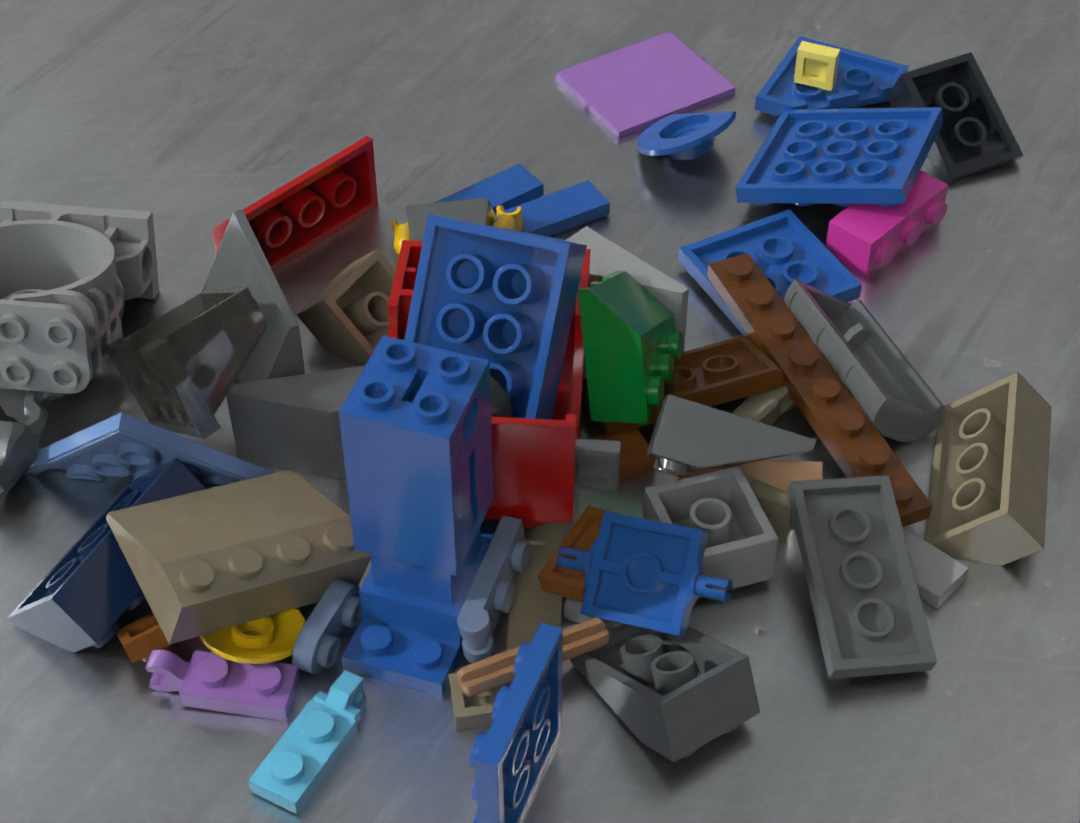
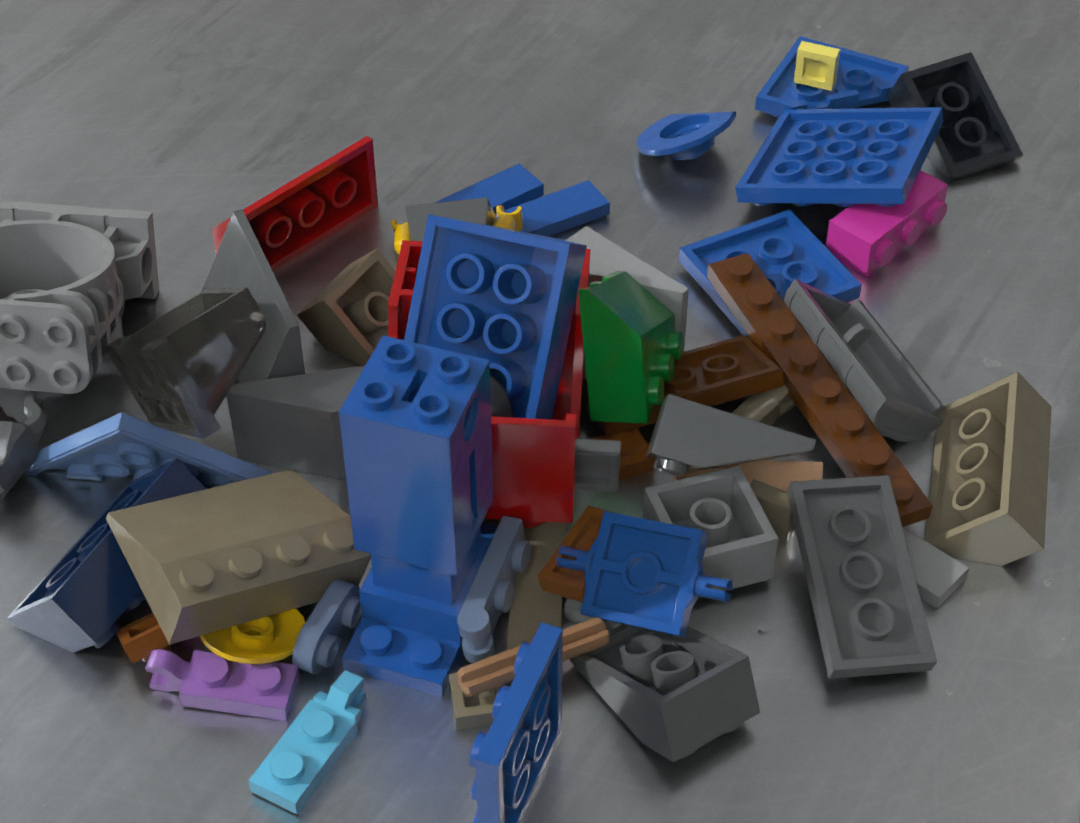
(644, 83): medium lavender piece -> none

